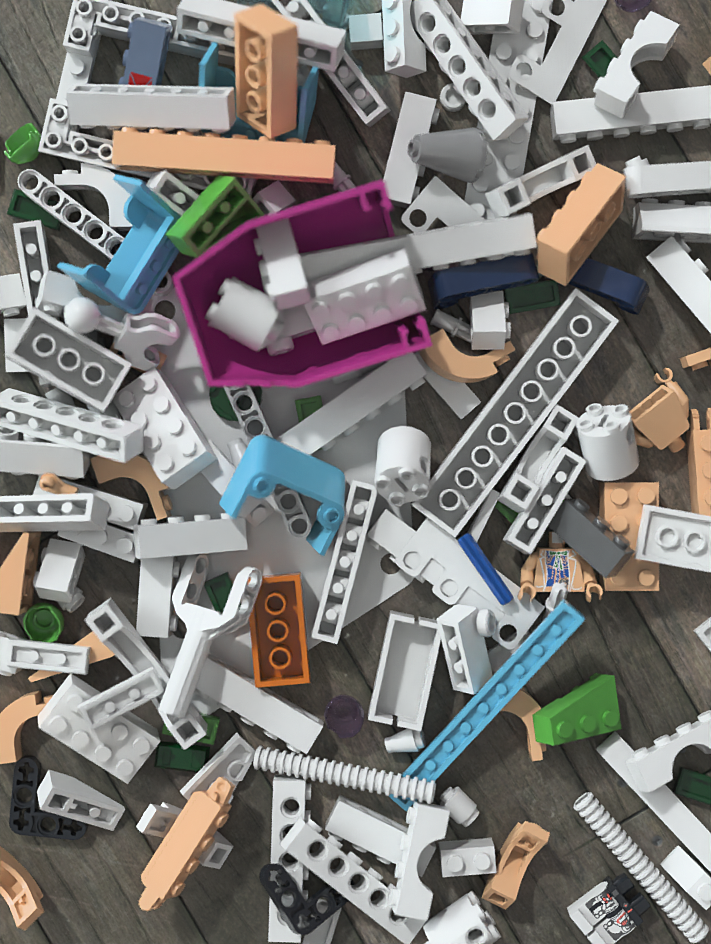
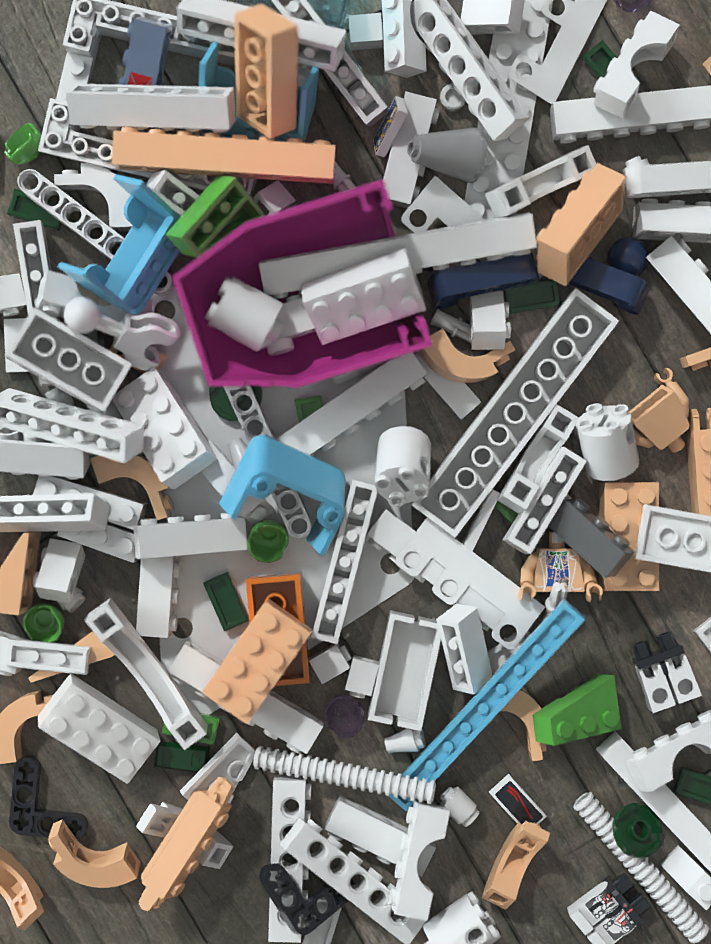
(53, 484): light nougat arm -> none
(77, 801): white slope -> none
(89, 866): none -> light nougat arch
(120, 699): white tile -> none
(203, 627): white piece -> none
(257, 661): none -> light nougat brick
(267, 541): none -> bright green hair
(281, 265): white brick -> none
(330, 662): none -> white brick
(361, 676): none -> white brick
(390, 126): none -> white tile
(467, 857): white brick -> none
(485, 569): blue axle -> none
(486, 623): white tile -> none
(517, 802): none -> black slope
(625, 835): none -> dark green tile
(628, 256): none -> dark blue hair
(660, 664): none -> white hips

